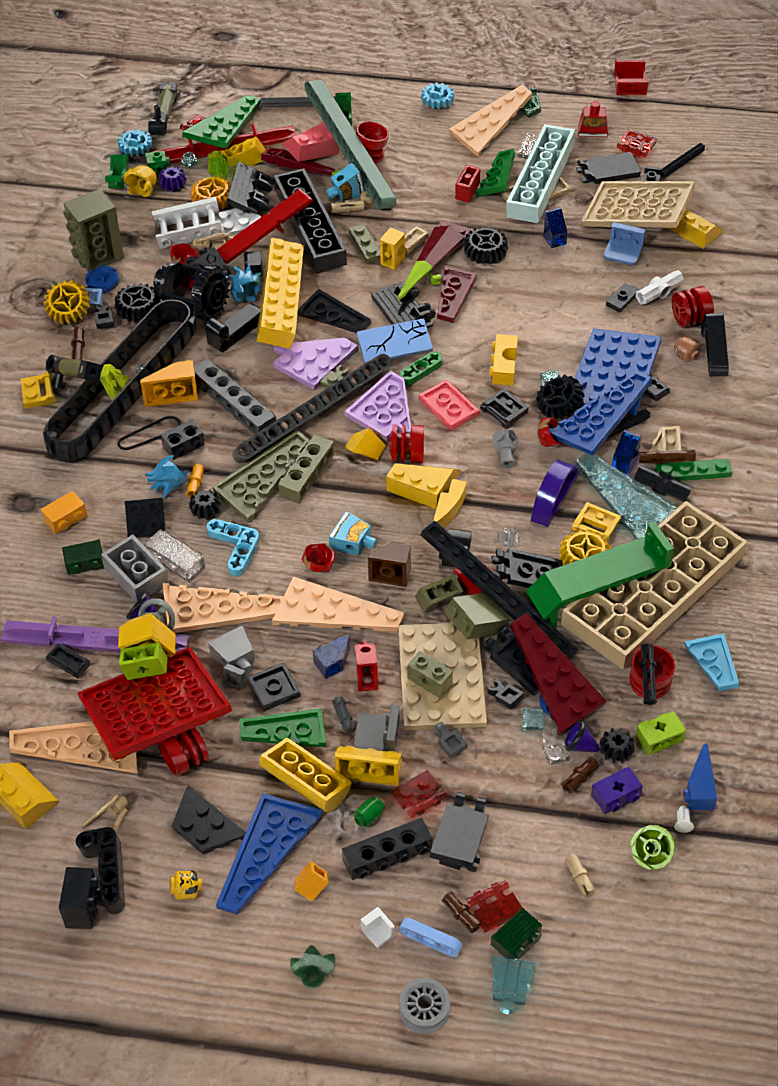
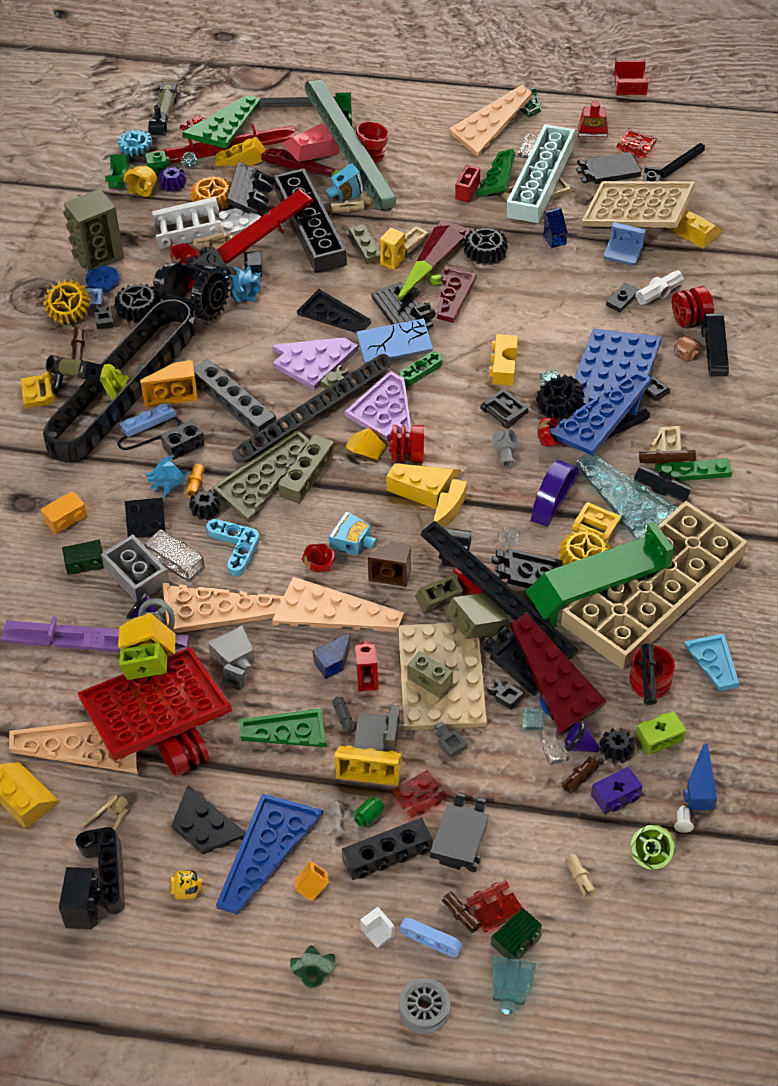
(68, 660): black plate -> none
(147, 419): none -> light blue plate
(217, 164): clear neon green brick -> none
(226, 334): black beam -> none
(274, 686): black tile -> none
(280, 293): yellow brick -> none
(306, 774): yellow brick -> none
(437, 95): medium azure gear -> none
(449, 405): coral tile -> none
(627, 452): clear blue slope -> none

